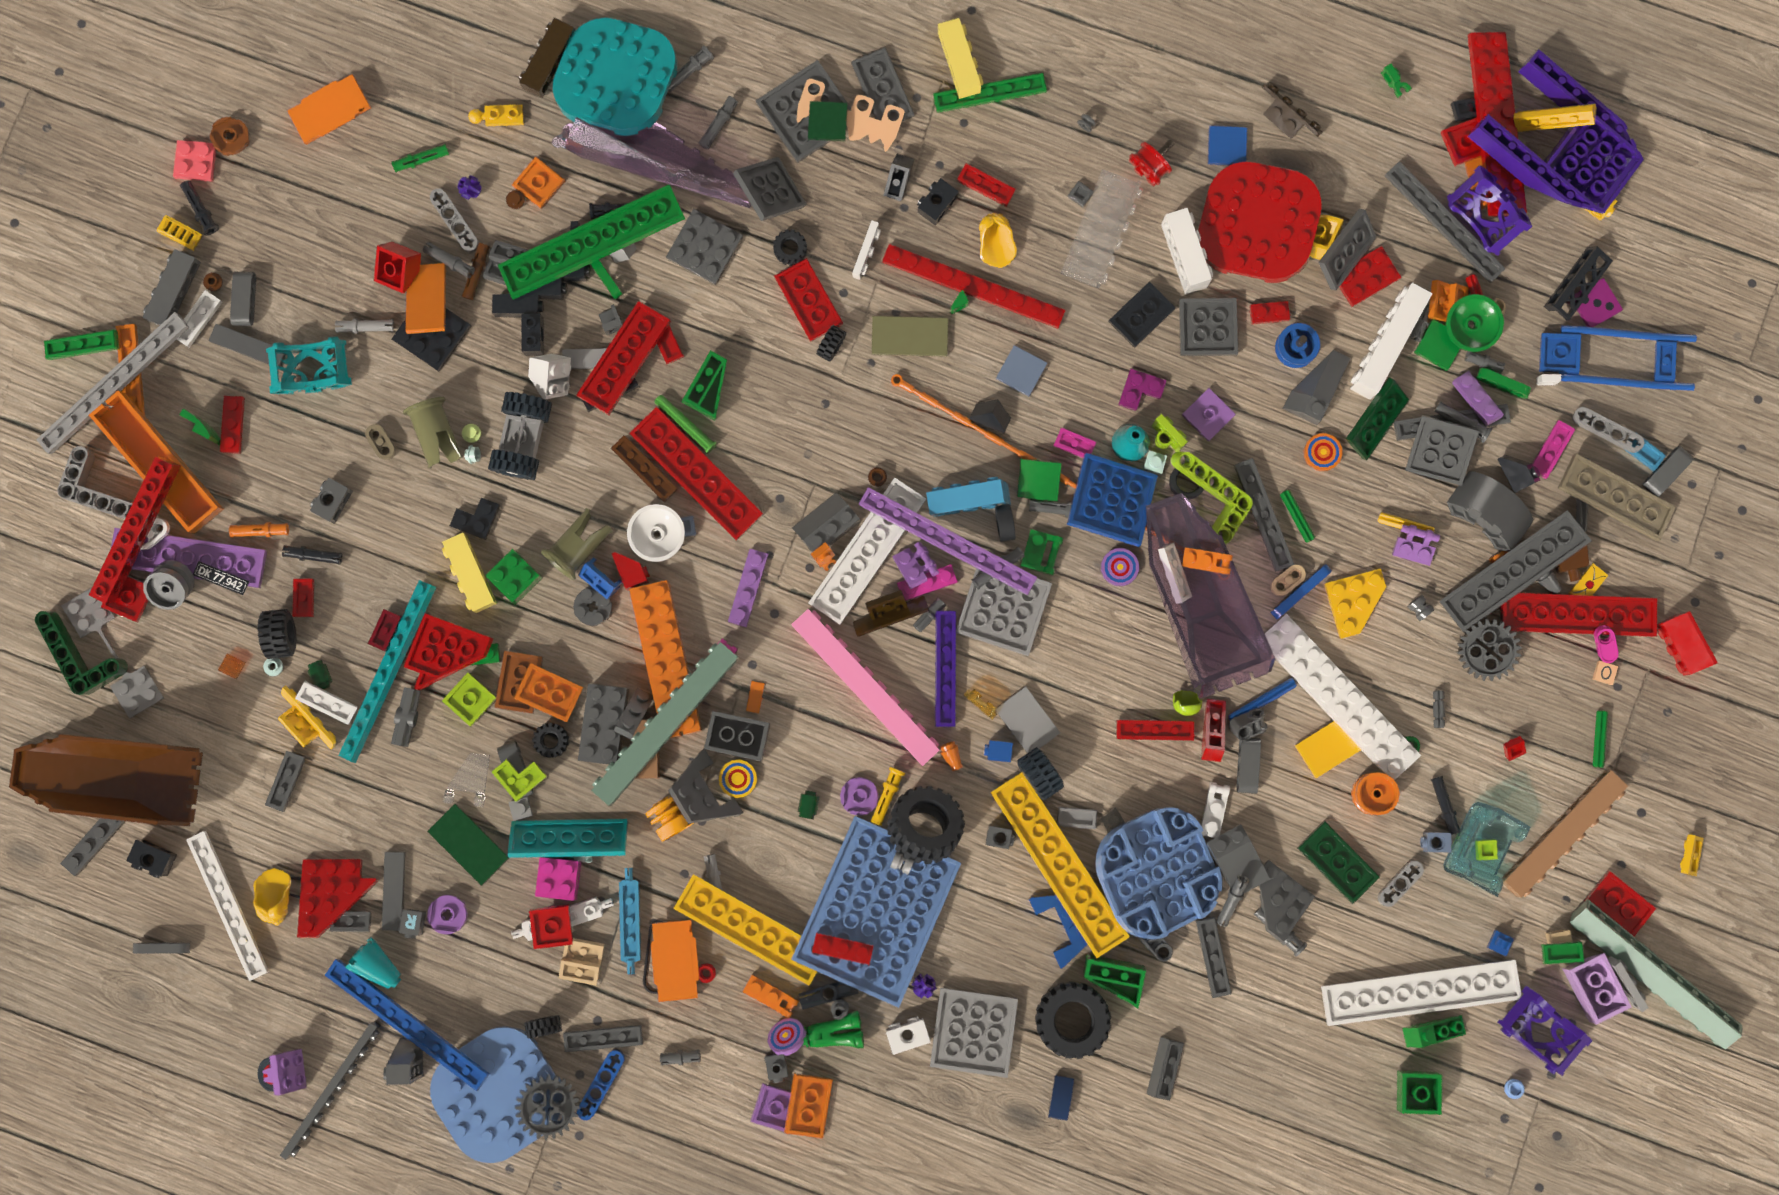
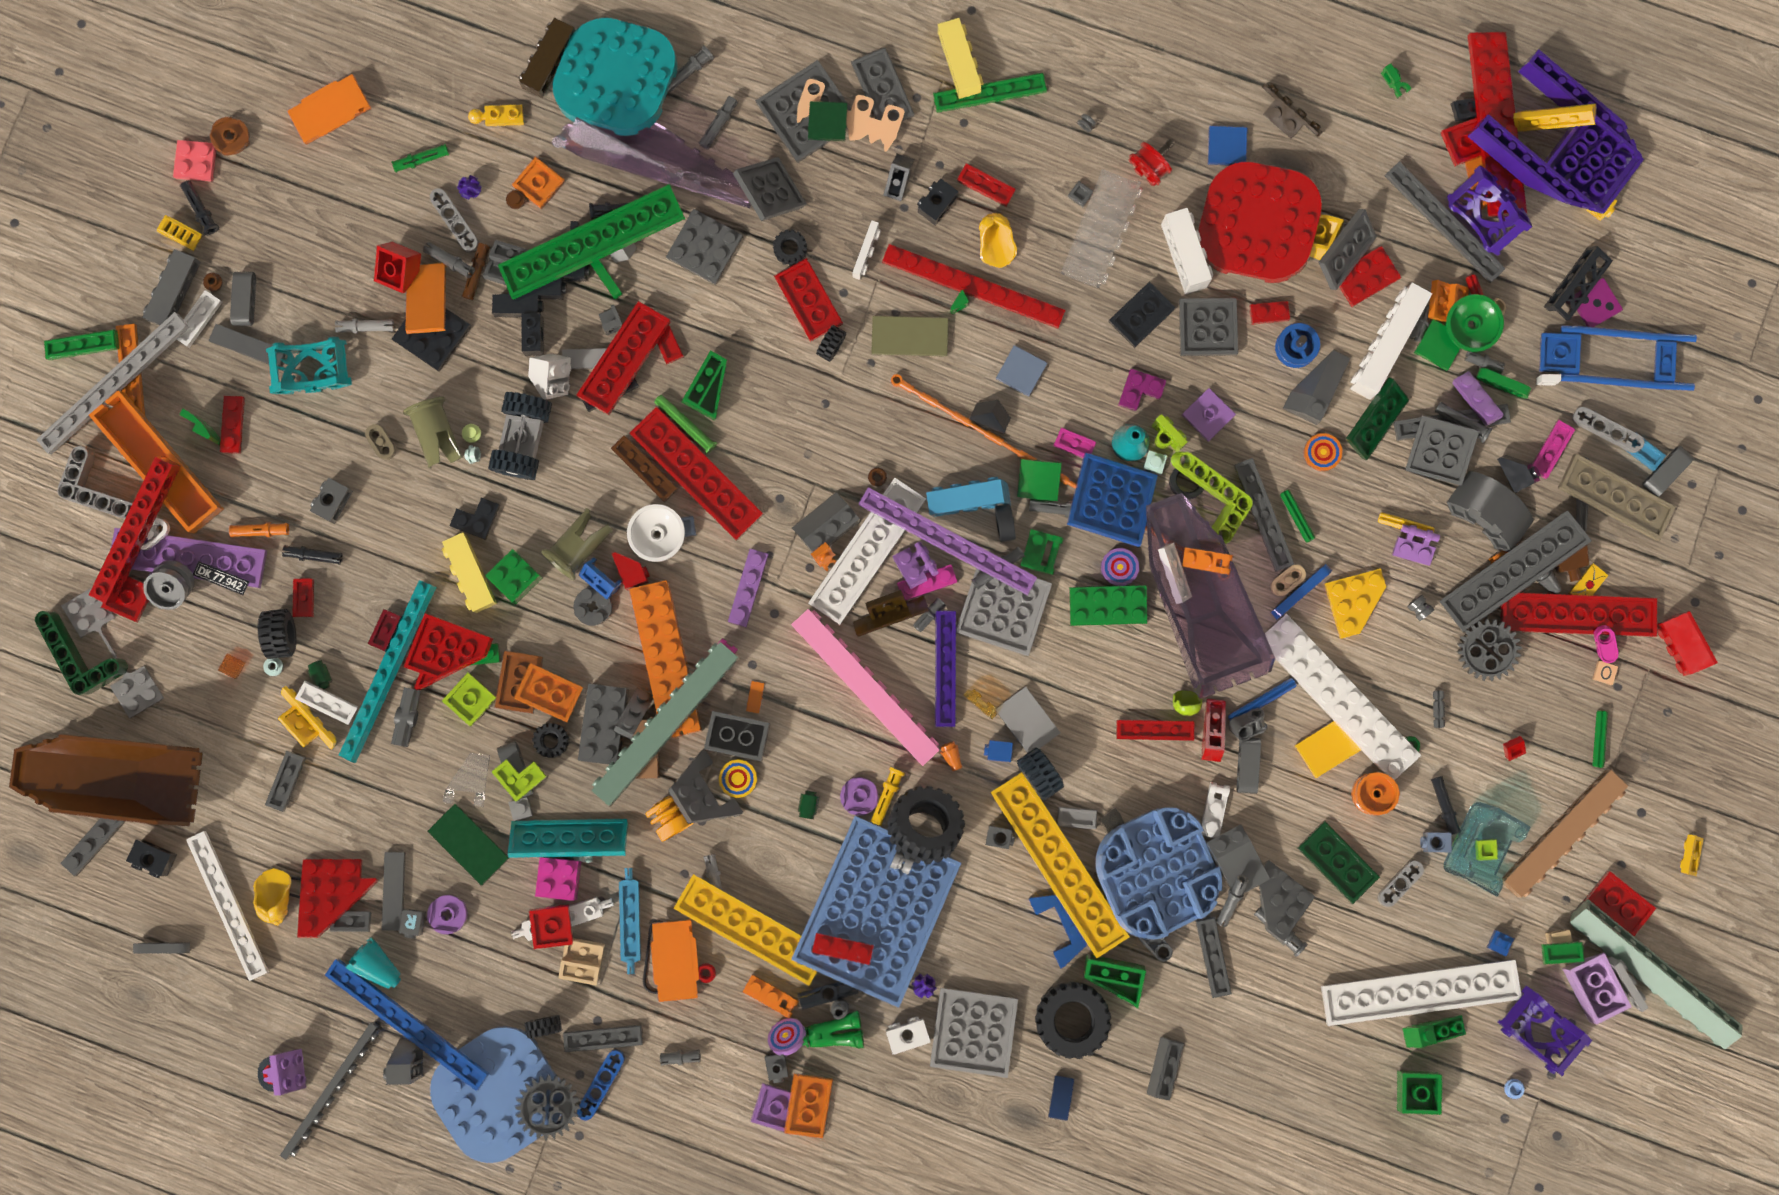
(1108, 605): none -> green plate

